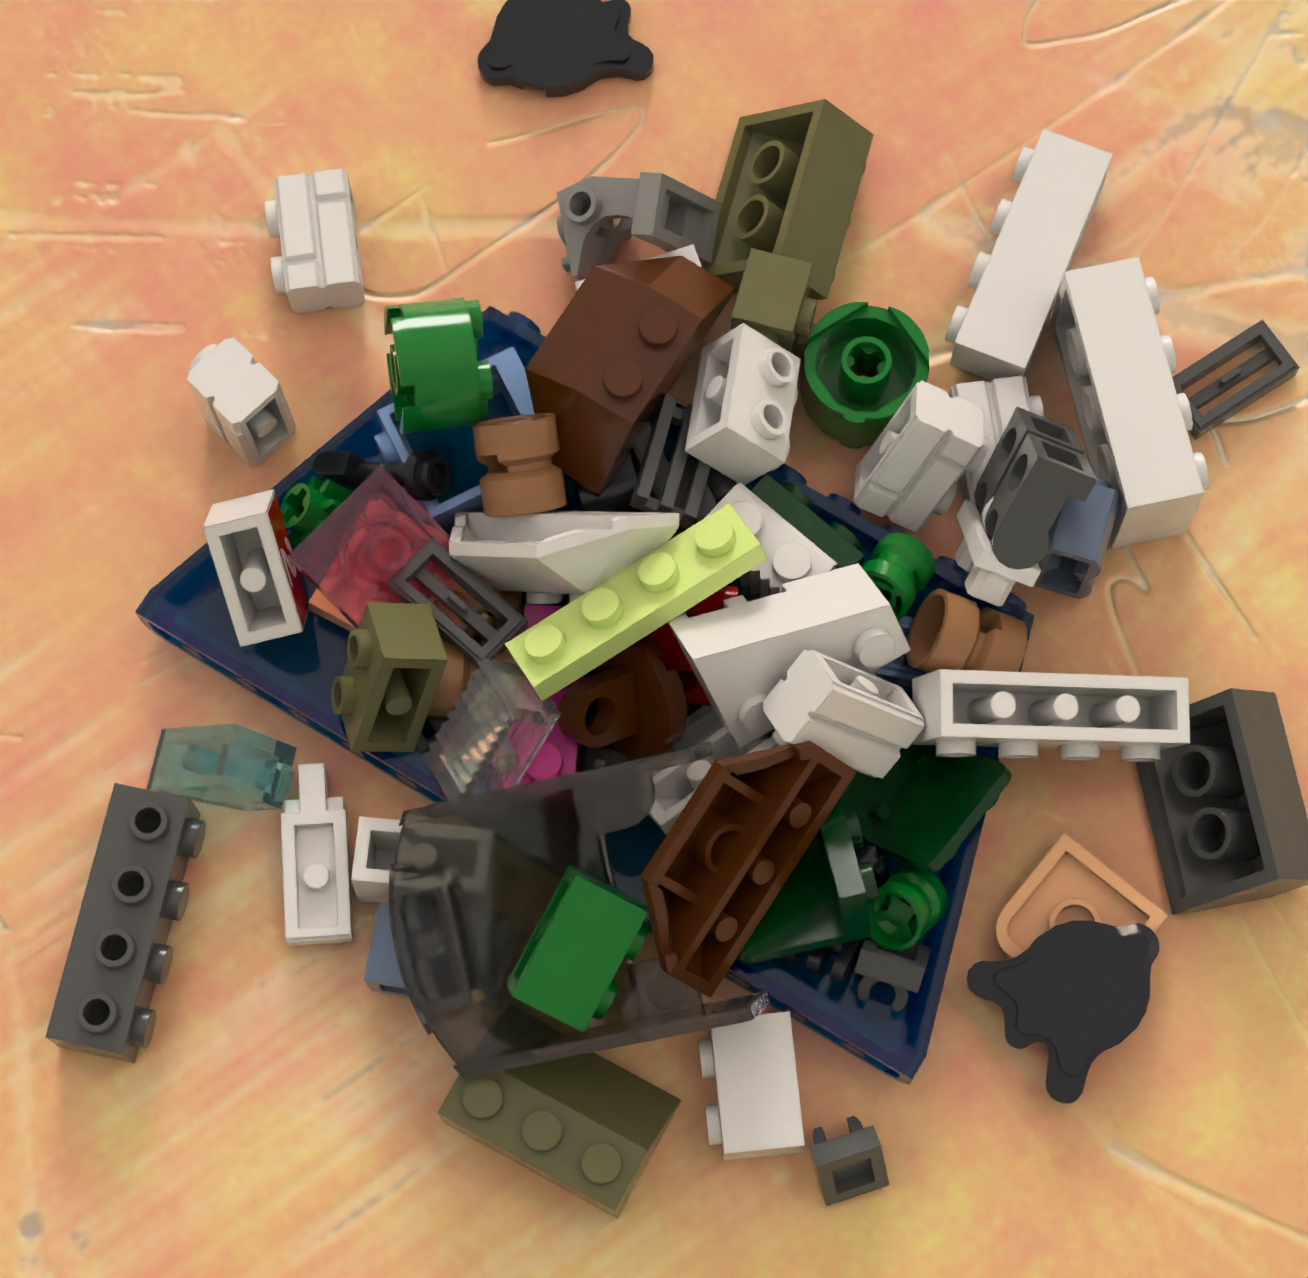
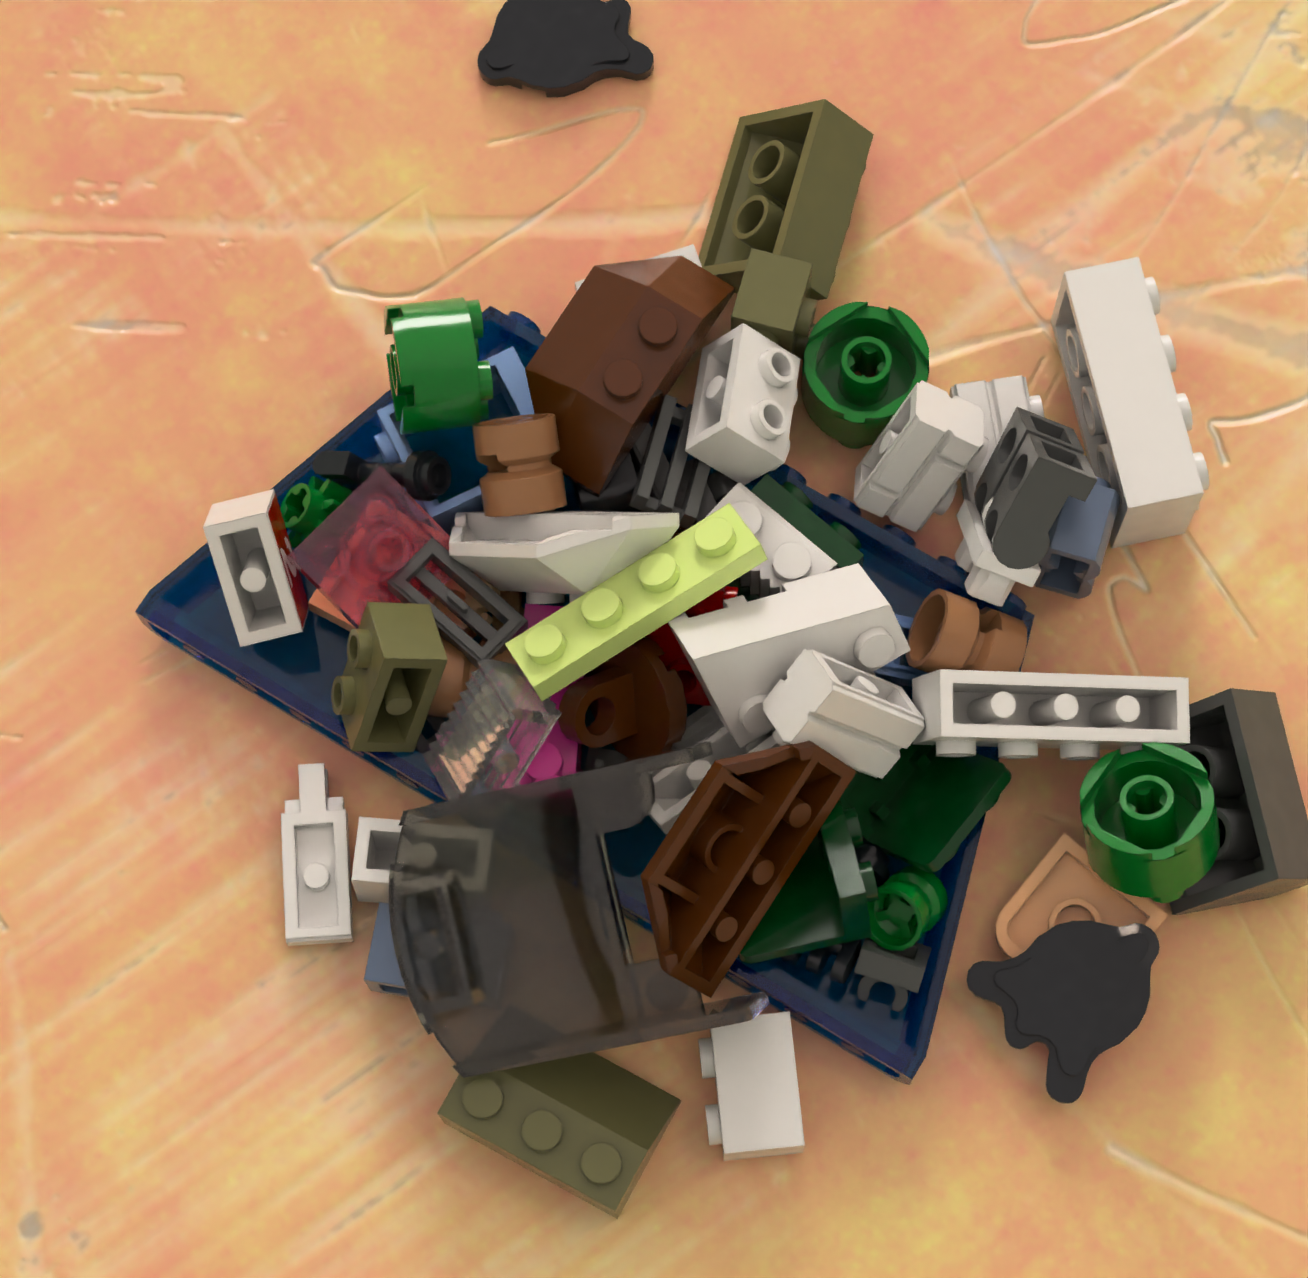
(126, 923): dark grey brick -> none
(223, 767): clear light blue slope -> none
(240, 400): white brick -> none
(317, 241): white brick -> none
(578, 950): green brick -> none
(649, 209): light grey tile -> none
(848, 1163): dark grey tile -> none
(900, 570): green wheel -> none
(1032, 252): white brick -> none
(1150, 821): none -> green brick
(1274, 351): dark grey tile -> none

